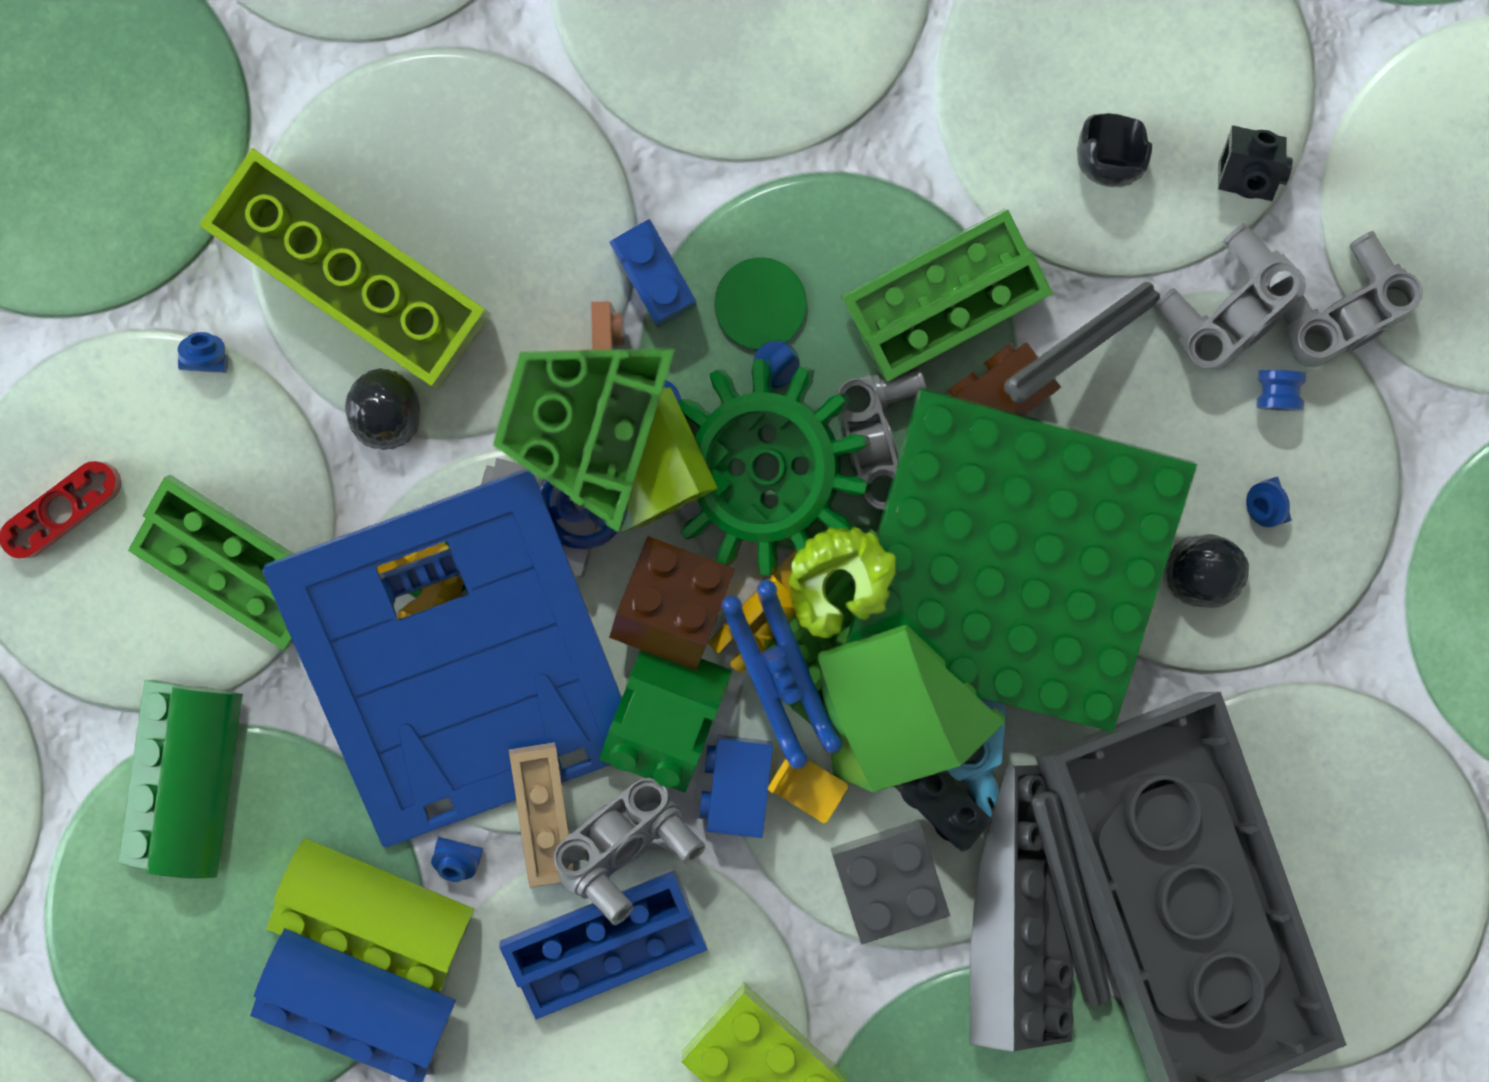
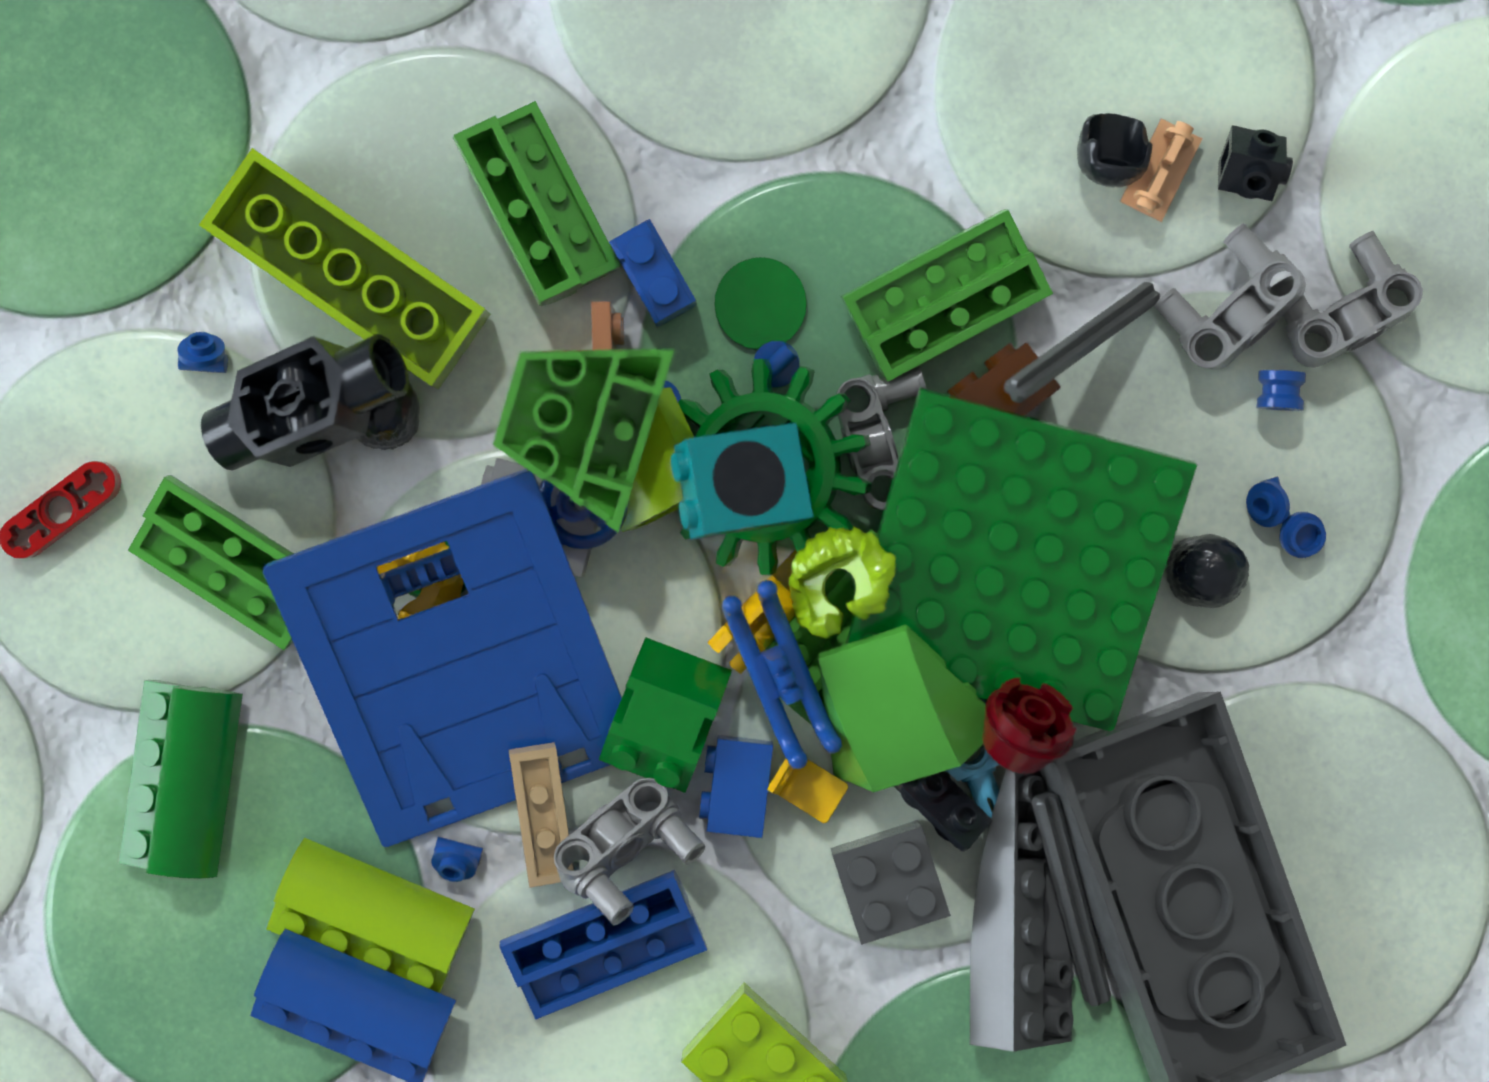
(303, 401): none -> black brick
(537, 203): none -> bright green brick
(671, 603): reddish brown brick -> none
(741, 481): none -> teal brick
(1027, 726): none -> dark red cone
(1170, 158): none -> light nougat hinge
(1302, 534): none -> blue plate

